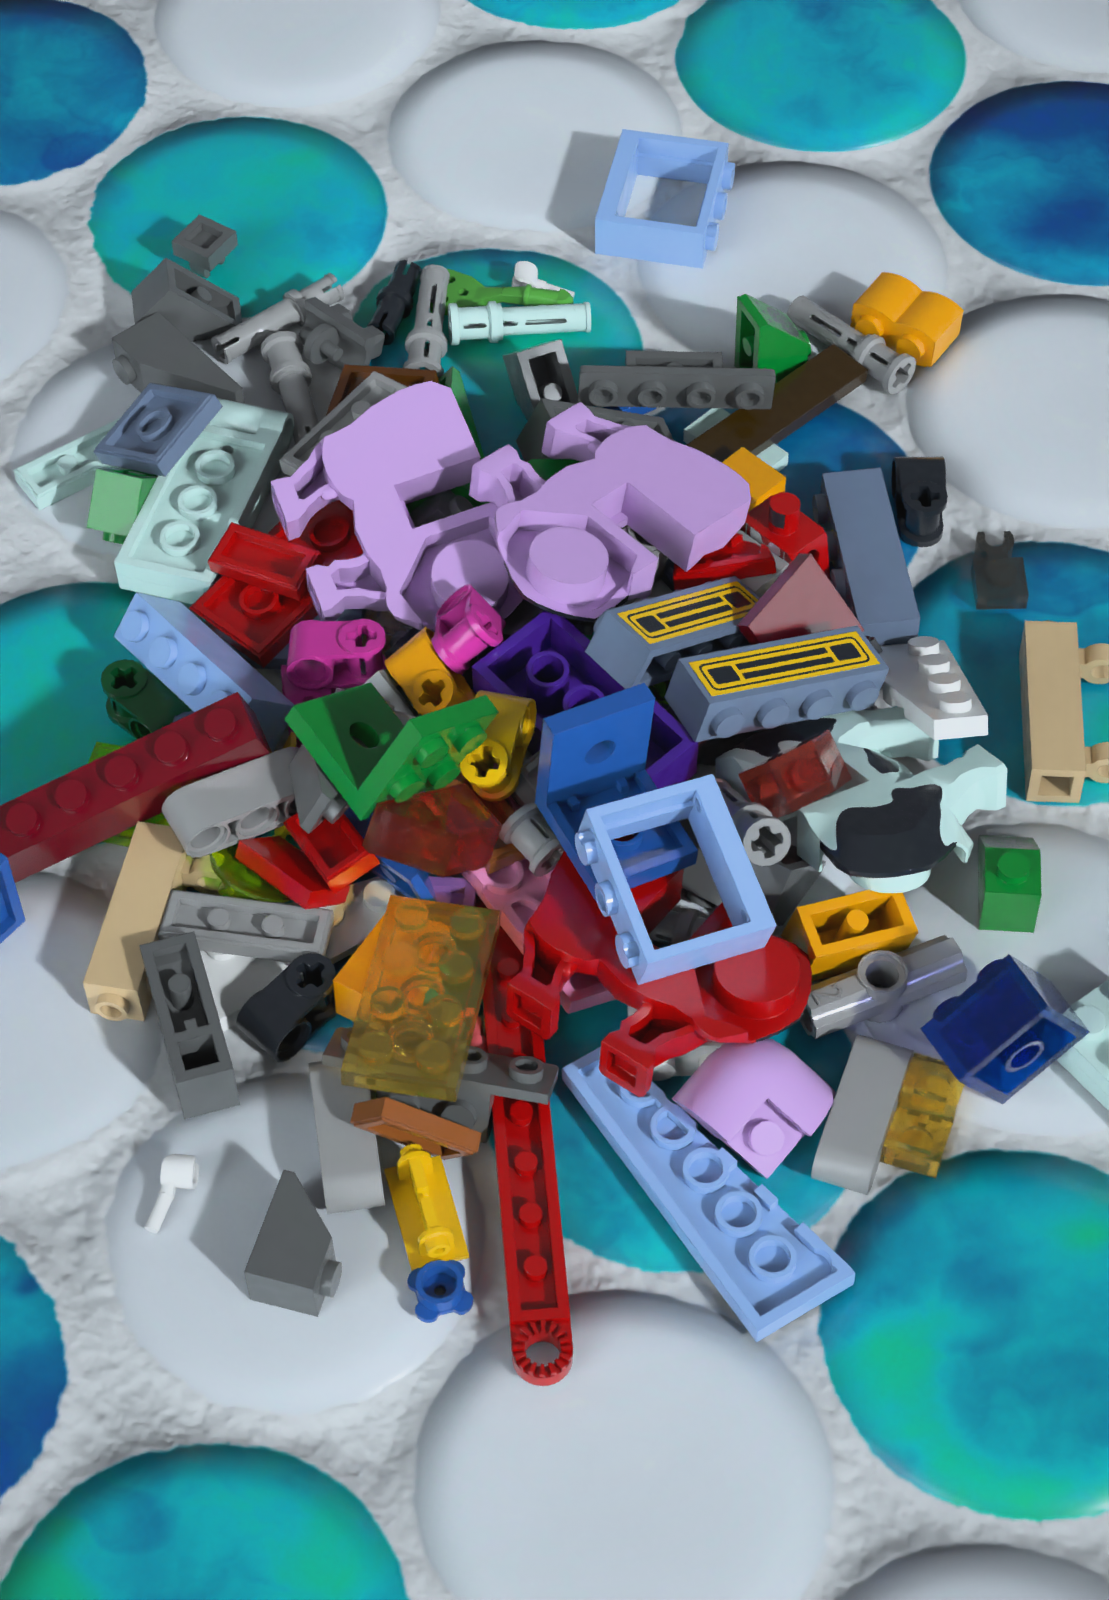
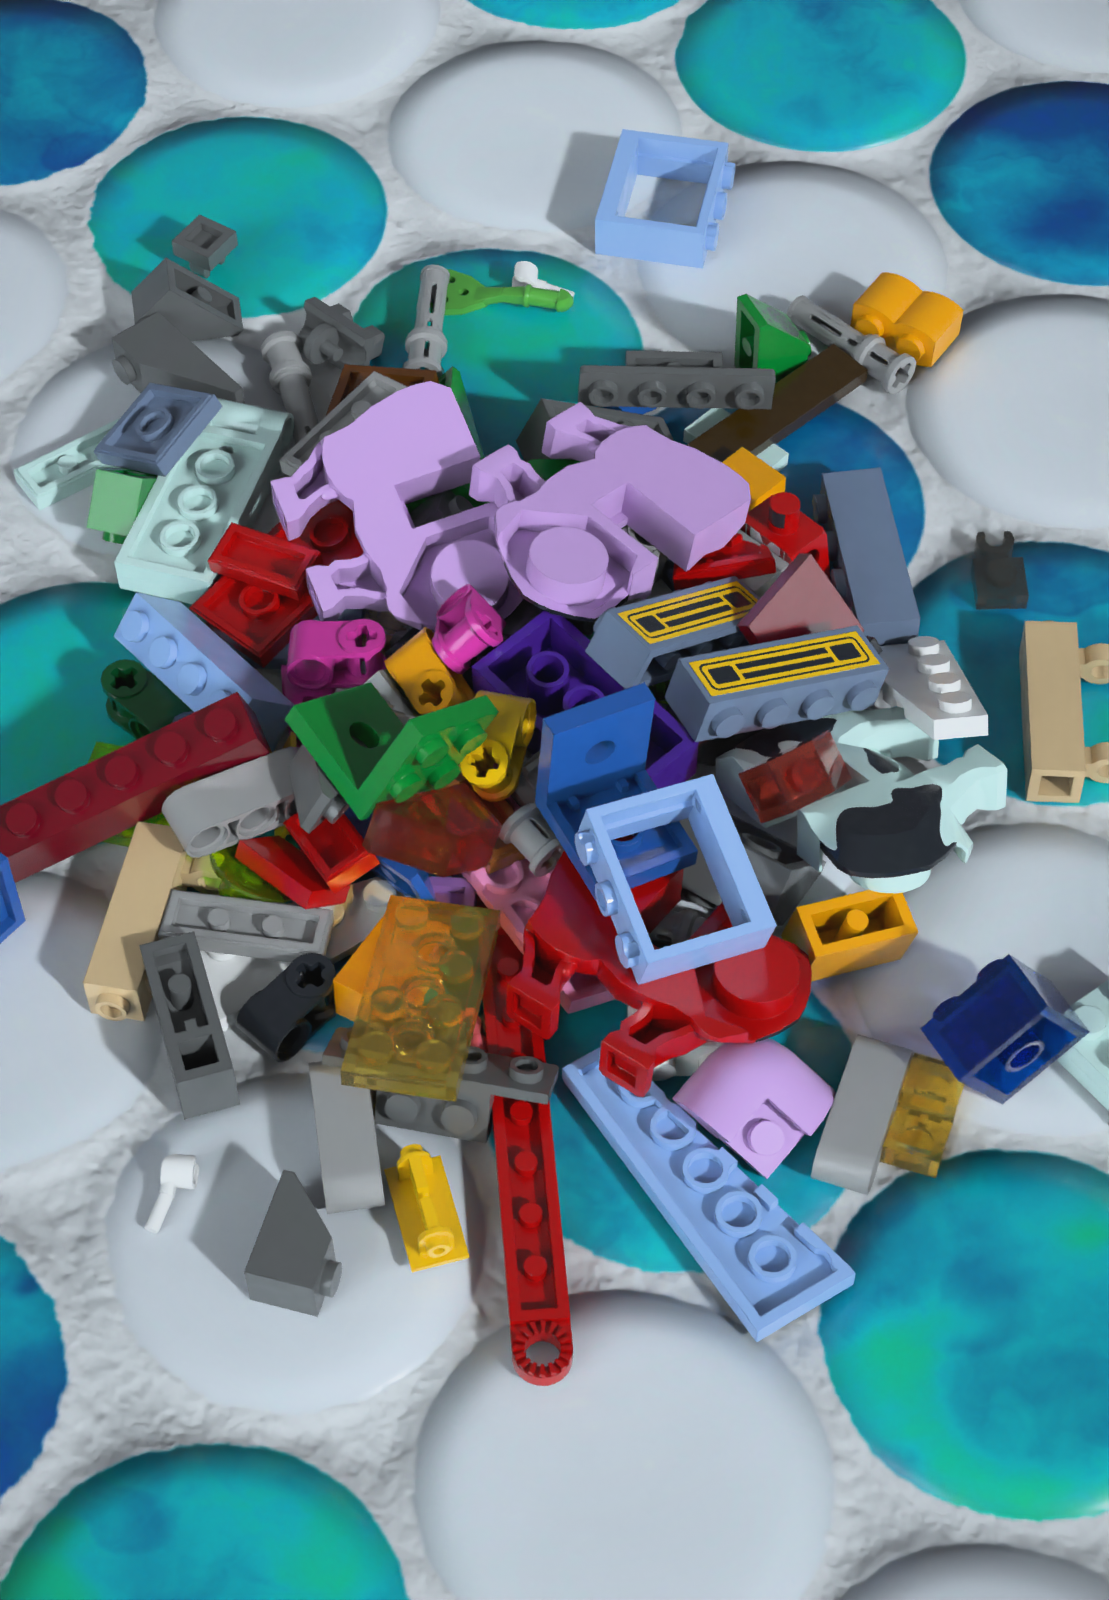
(275, 318): light grey pin -> none
(396, 300): black pin -> none
(414, 1126): dark orange tile -> none
(436, 1275): blue plate -> none
(494, 322): light aqua pin -> none
(539, 374): dark grey slope -> none
(756, 827): light grey pin -> none
(907, 974): light grey piece -> none
(919, 498): black piece -> none
(1008, 883): green slope -> none

